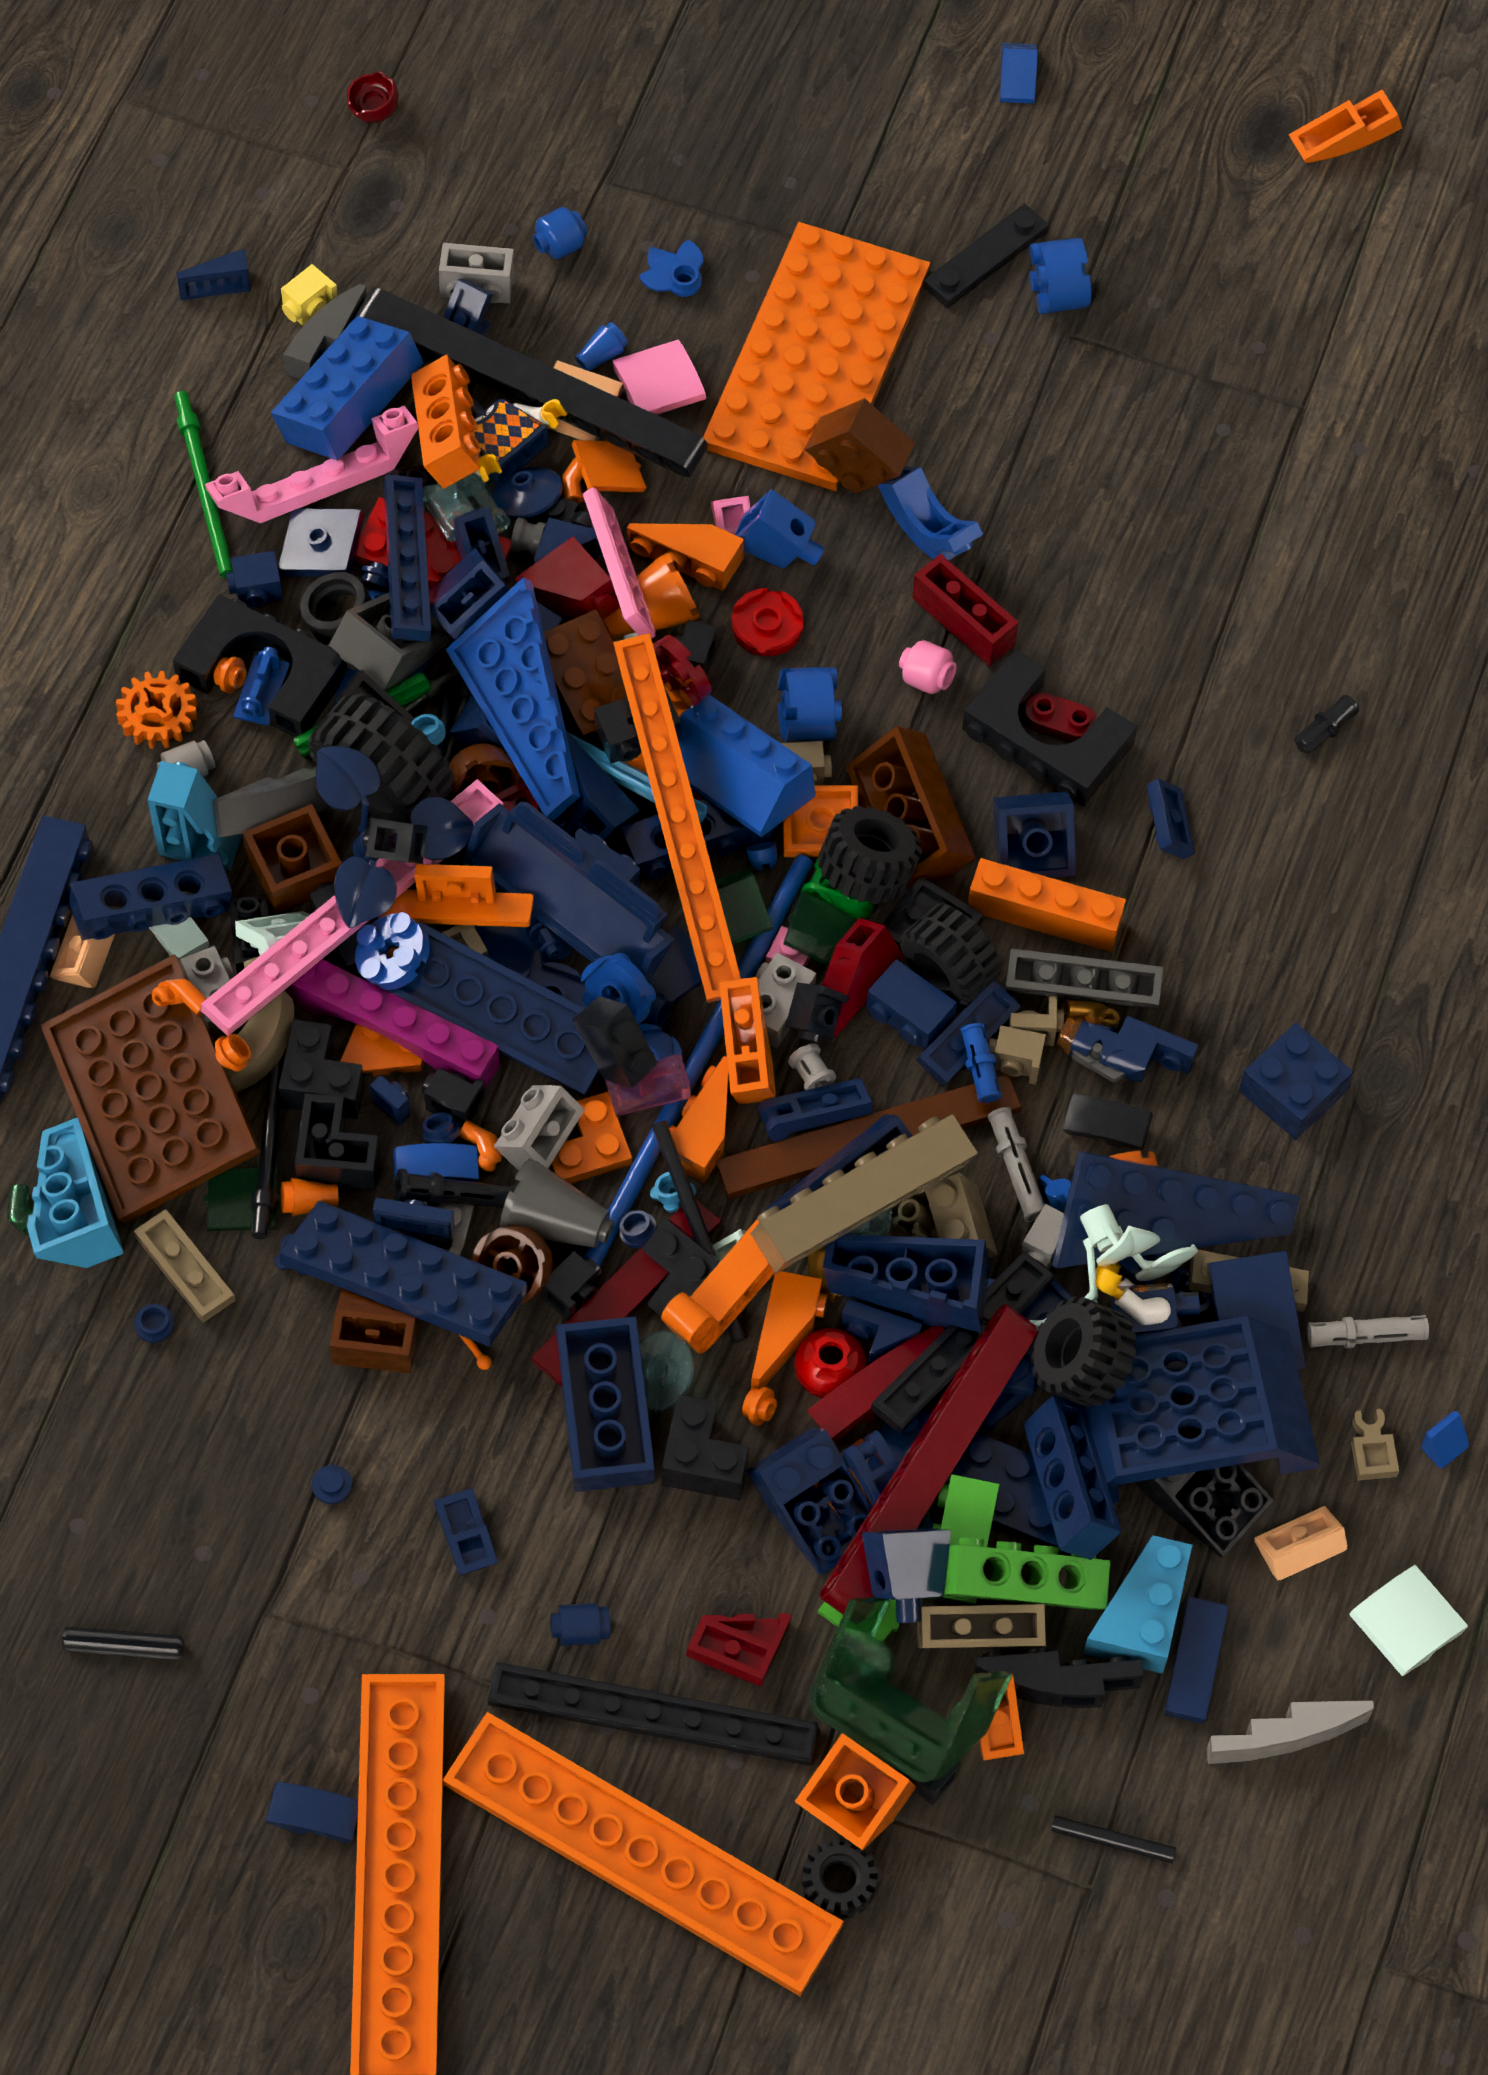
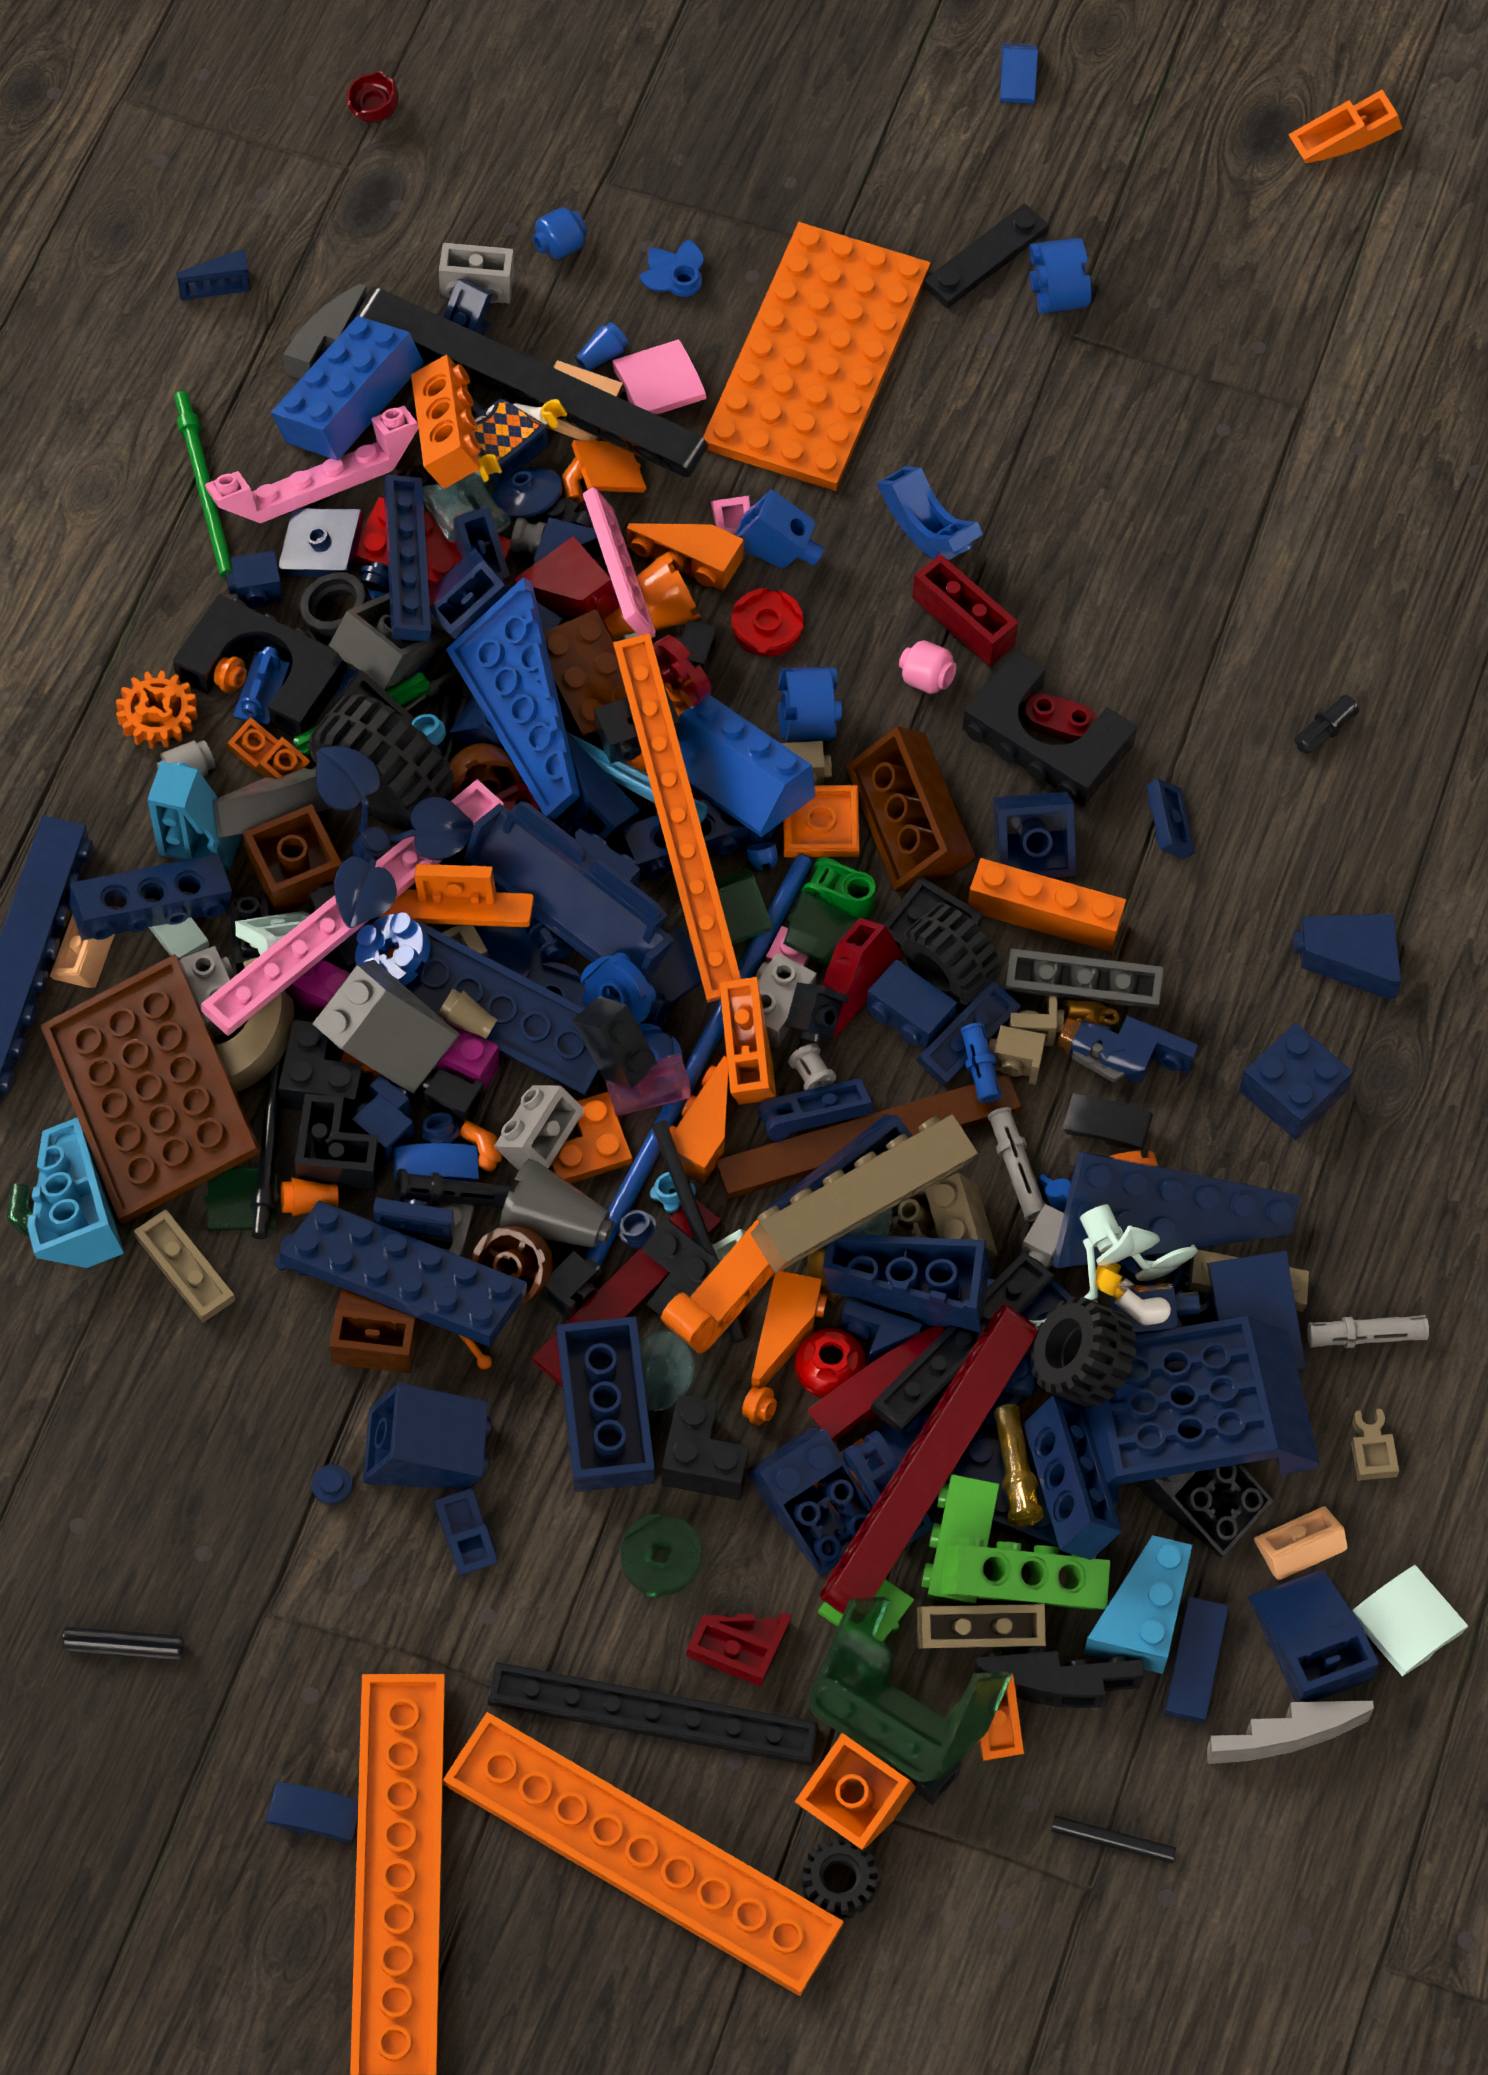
(154, 1323): dark blue plate -> none
(176, 992): orange arm -> none
(232, 1052): orange plate -> none
(264, 752): none -> orange slope
(307, 294): light yellow brick -> none
(386, 1026): none -> dark grey slope
(387, 1122): none -> dark blue brick
(410, 840): black brick -> none
(426, 1439): none -> dark blue slope
(466, 1014): none -> dark tan cone
(580, 1624): dark blue brick -> none
(657, 1577): none -> clear green plate
(859, 446): reddish brown brick -> none
(869, 854): black tyre -> none
(907, 1567): torso -> none
(1019, 1481): none -> clear yellow pin
(1314, 1637): none -> dark blue slope
(1351, 950): none -> dark blue slope
(1446, 1440): blue slope -> none

